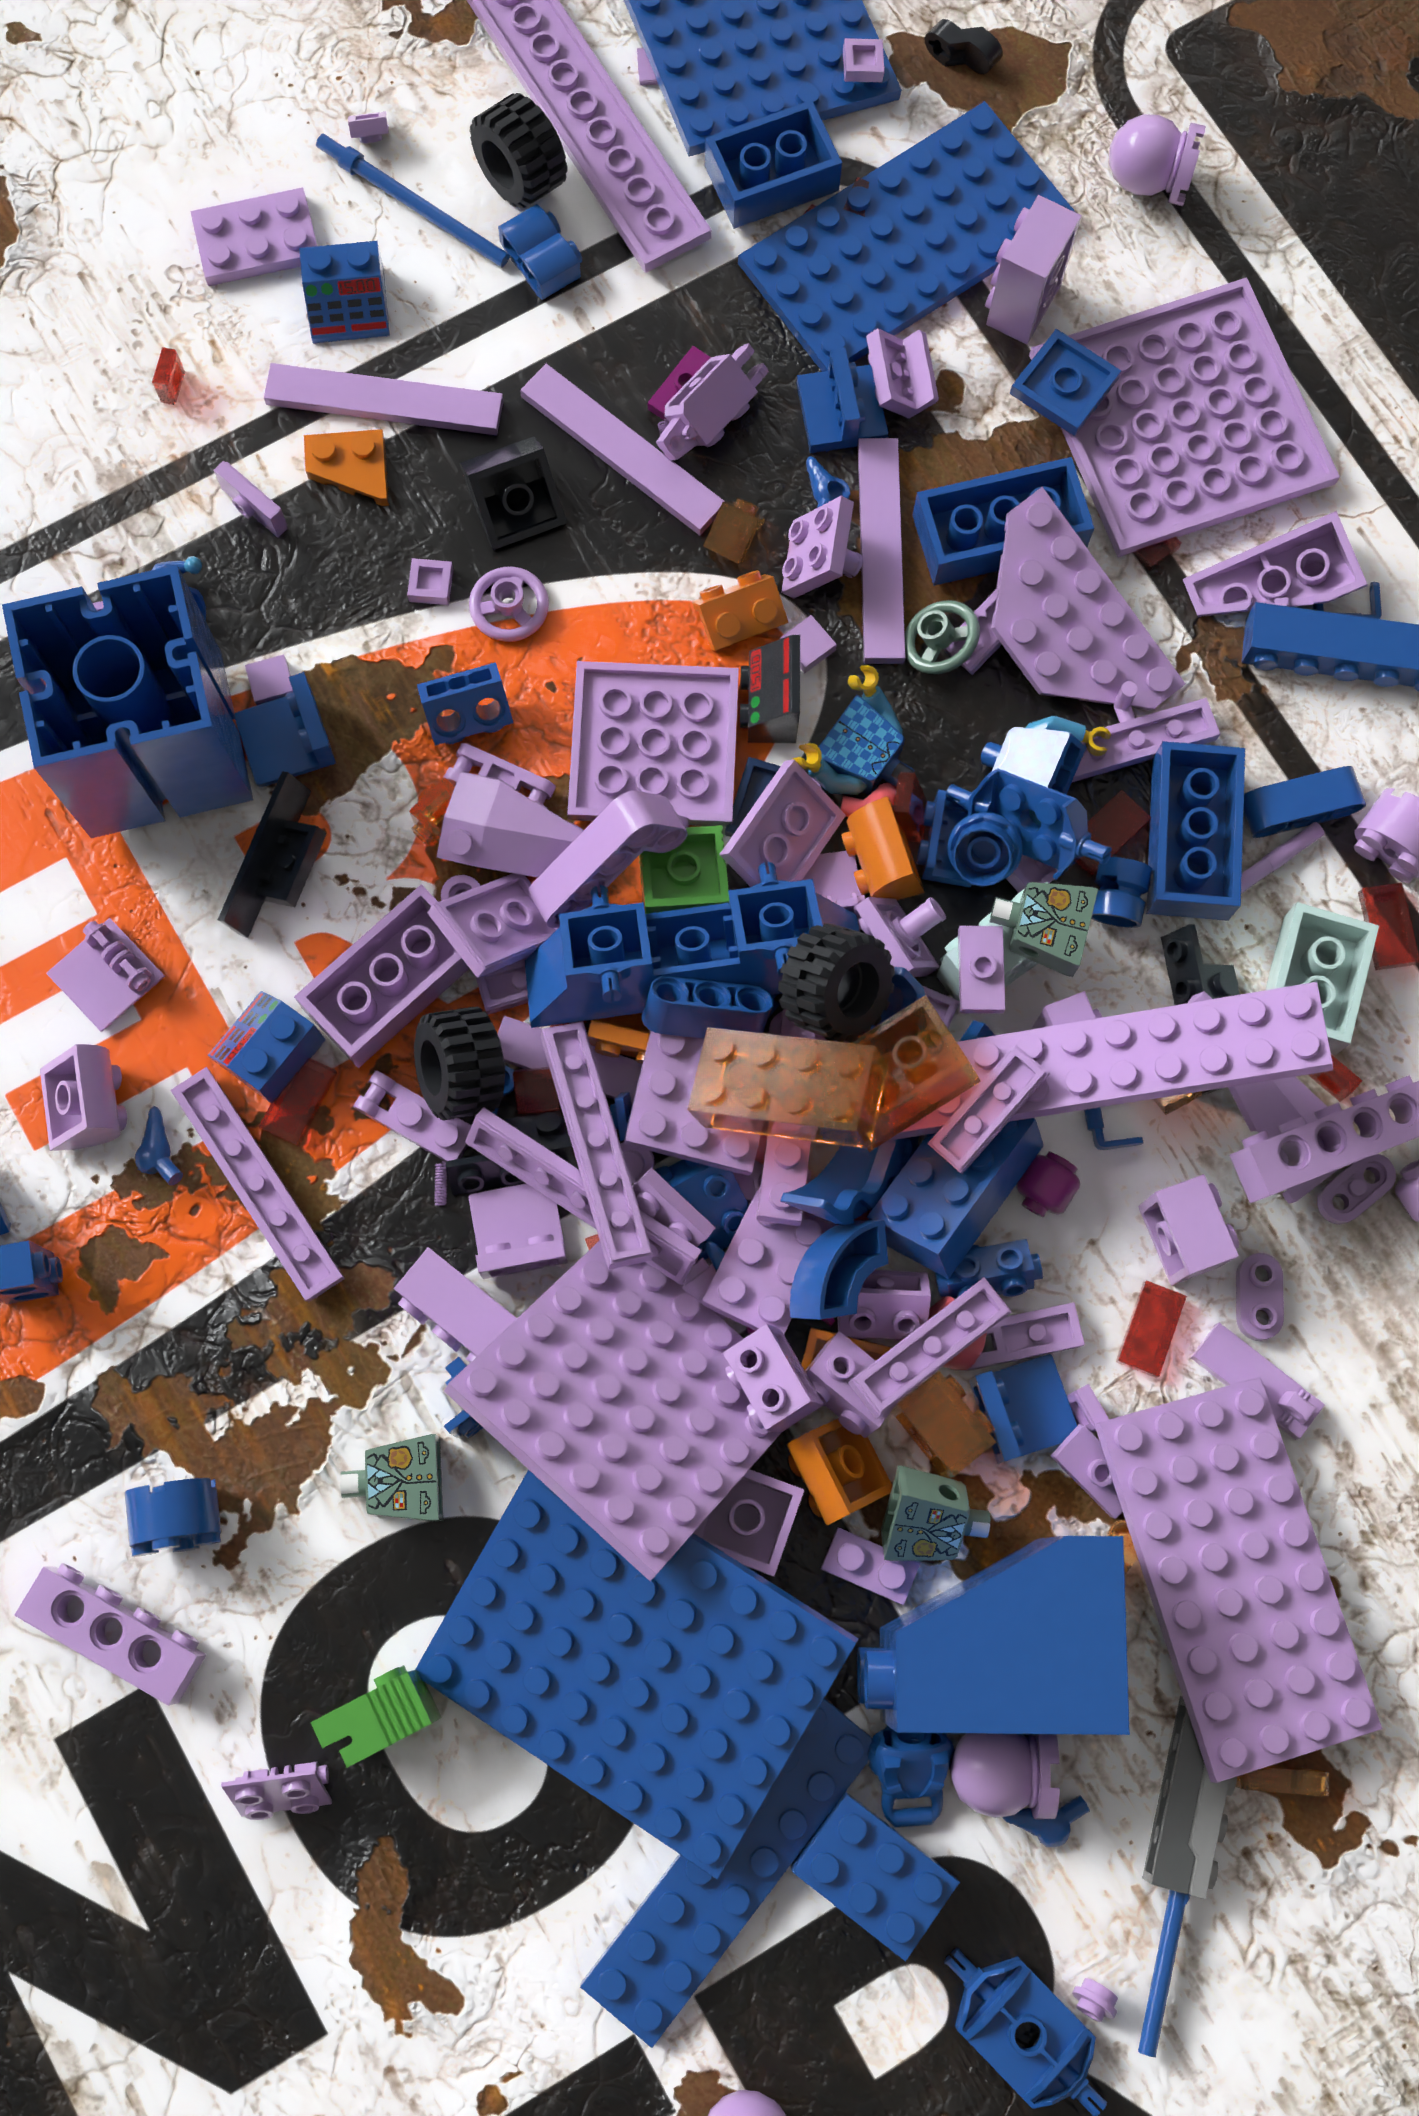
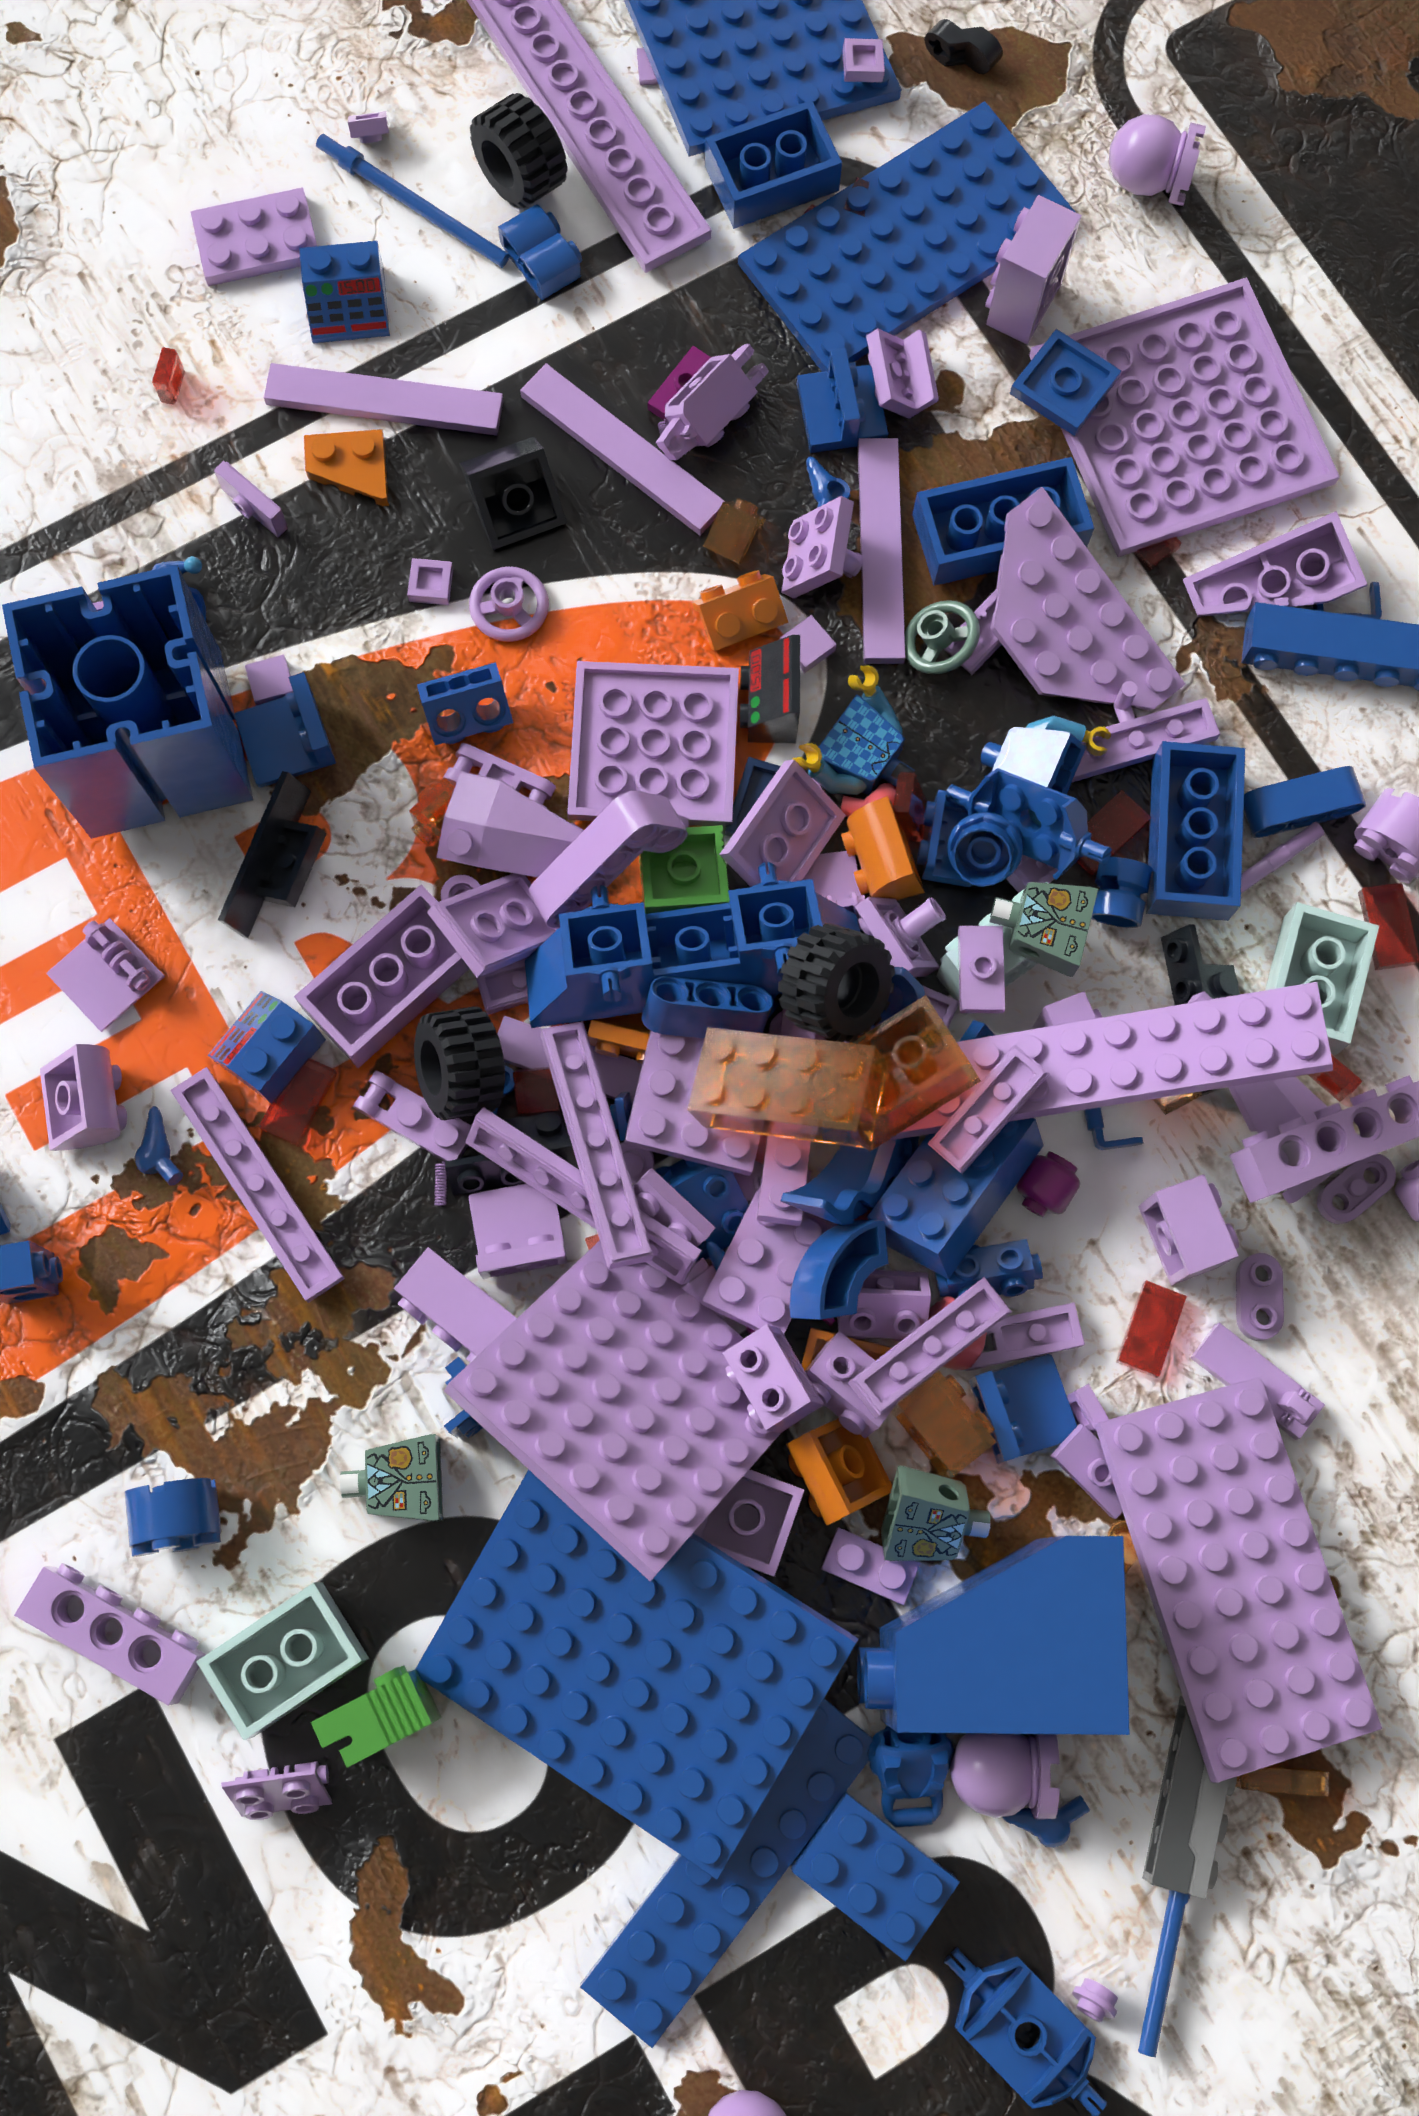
(282, 1660): none -> light aqua brick

